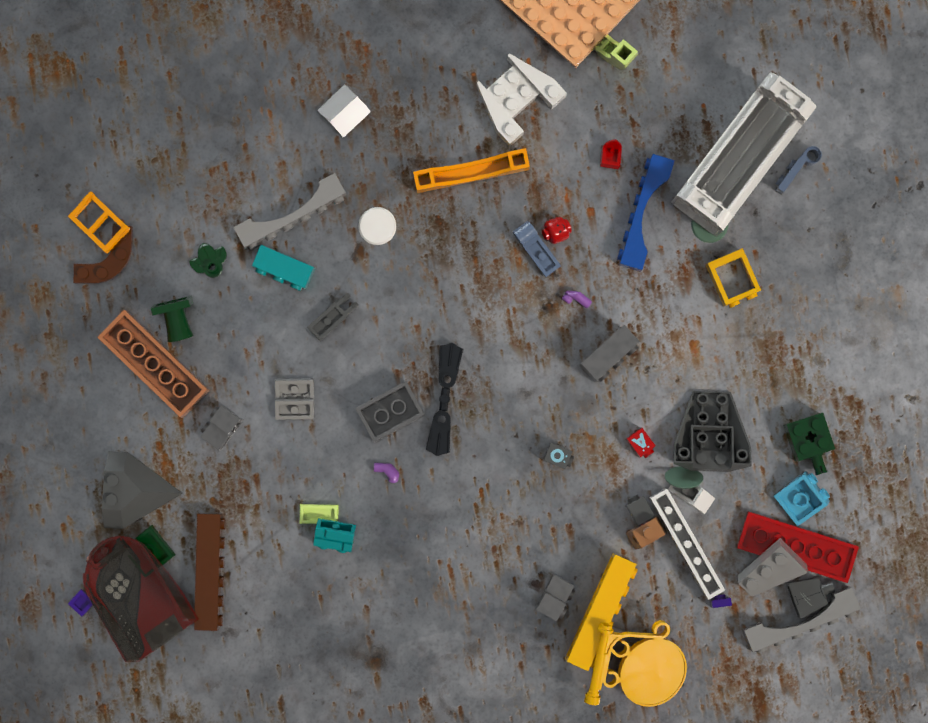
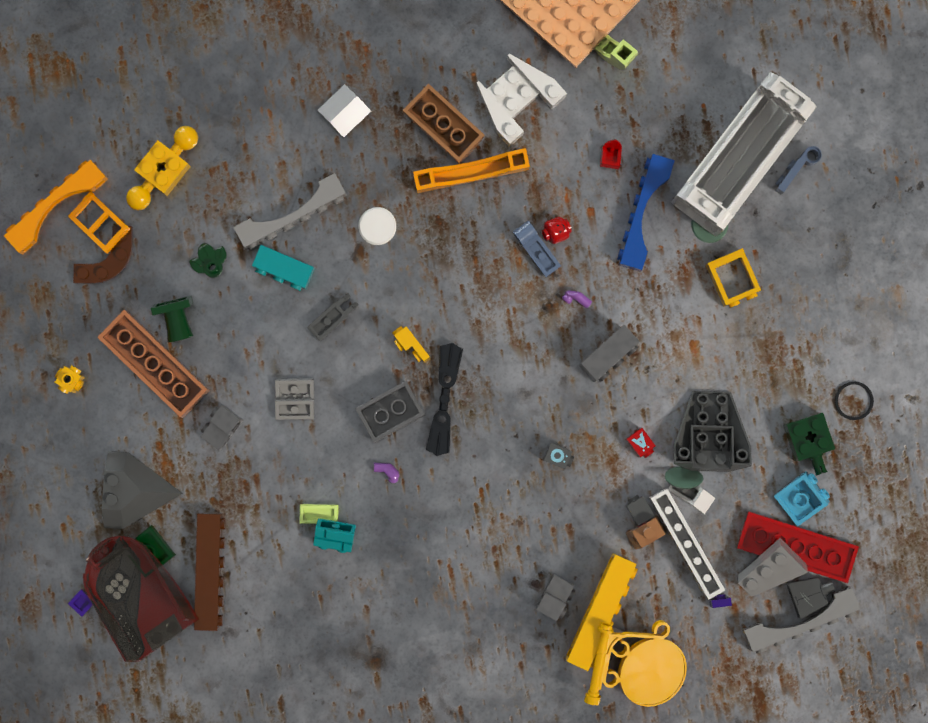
(25, 233): none -> light orange arch
(76, 379): none -> yellow brick
(165, 181): none -> yellow brick
(406, 341): none -> yellow plate
(443, 123): none -> medium nougat brick
(871, 400): none -> black piece

